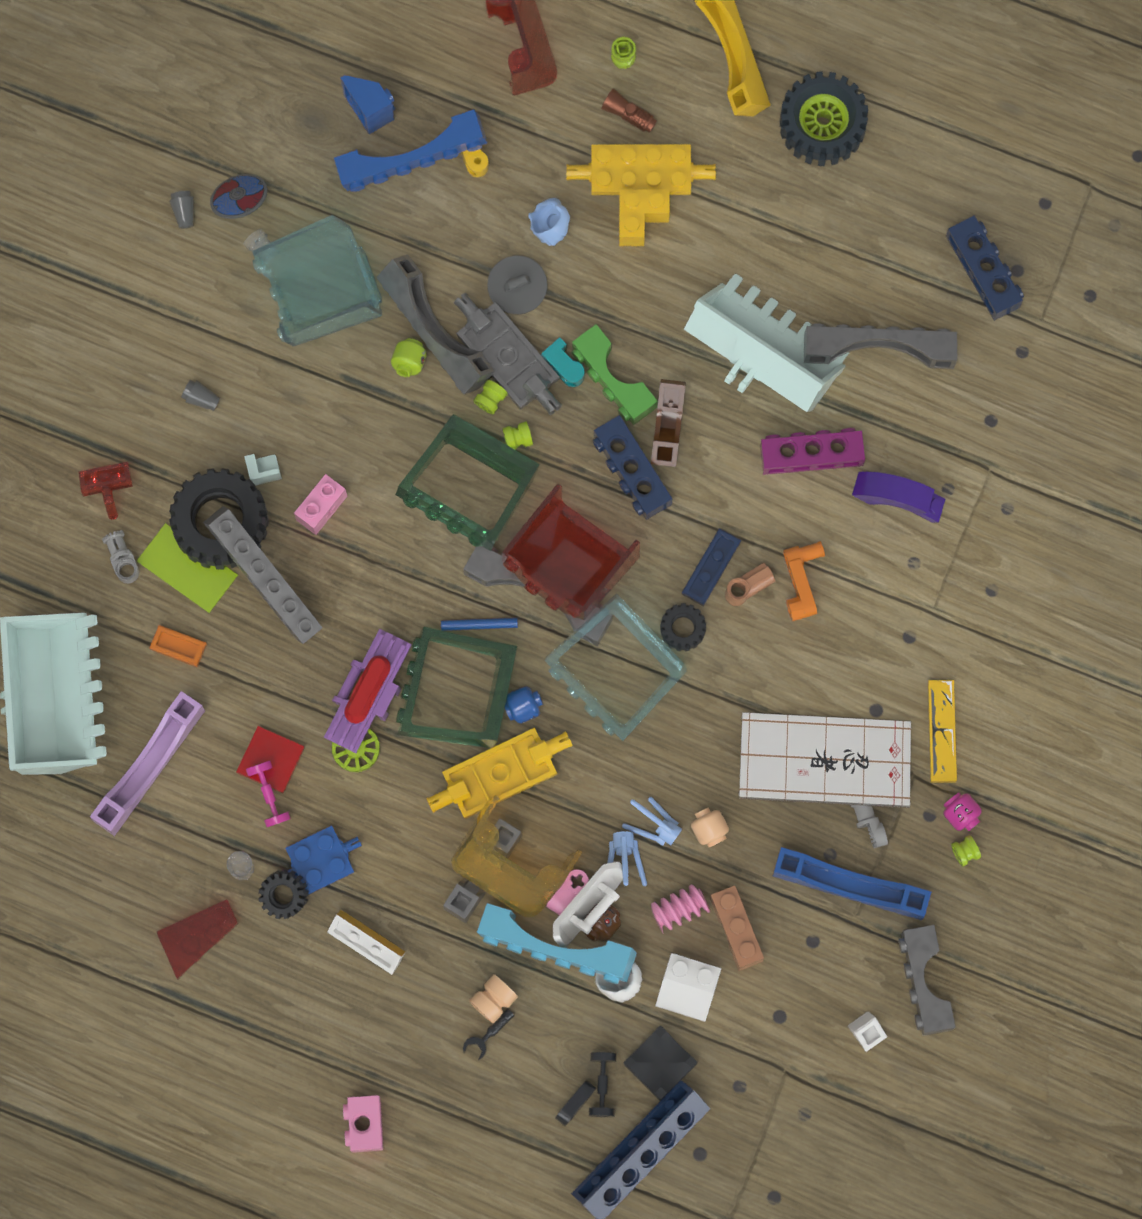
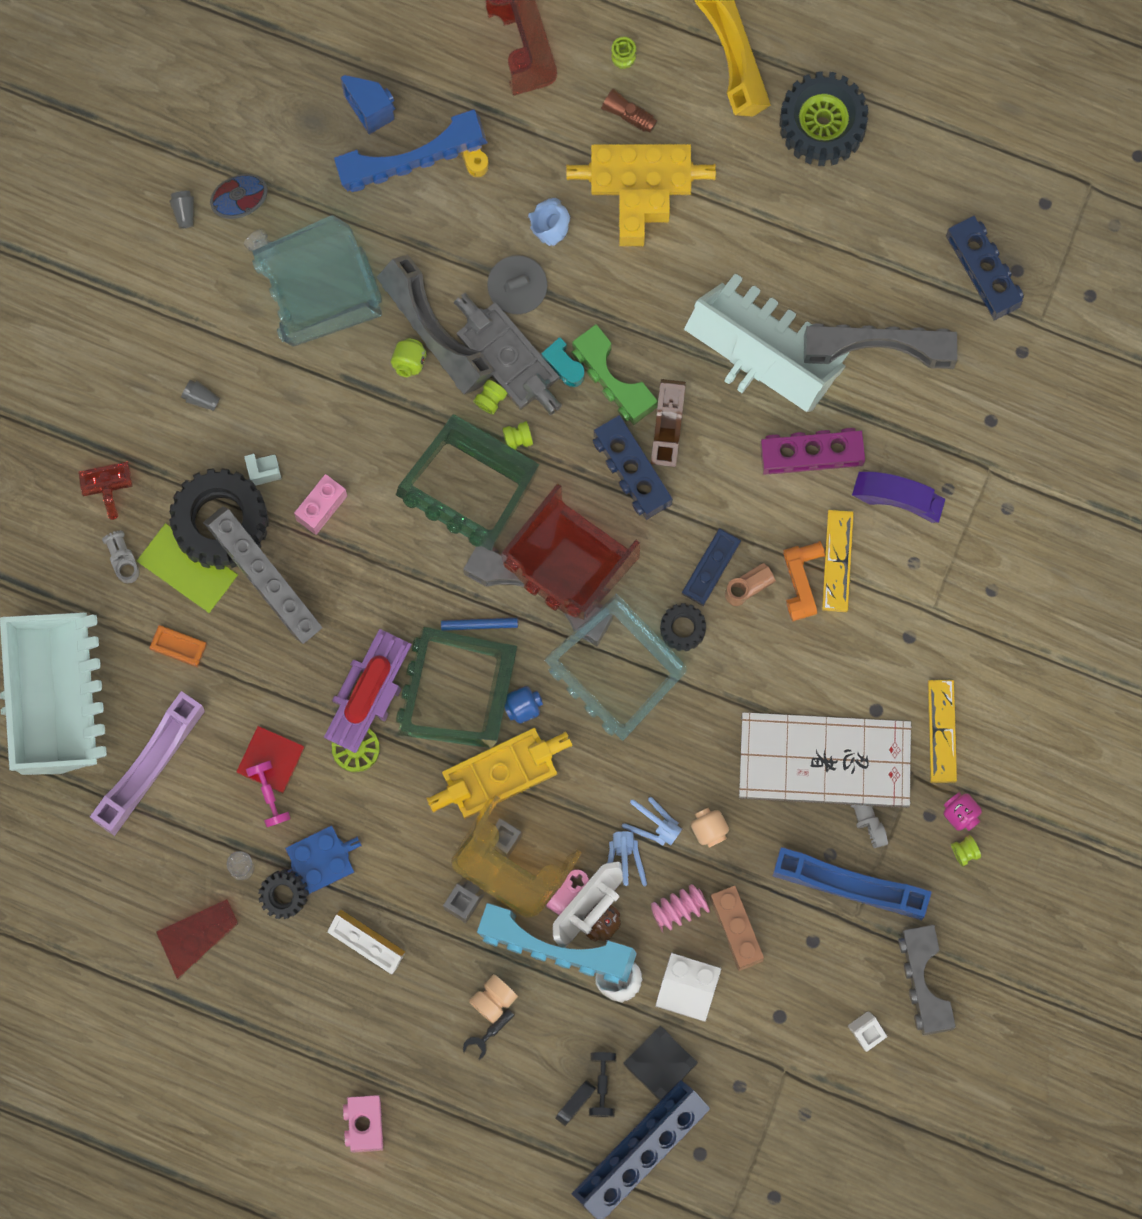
(837, 561): none -> yellow tile

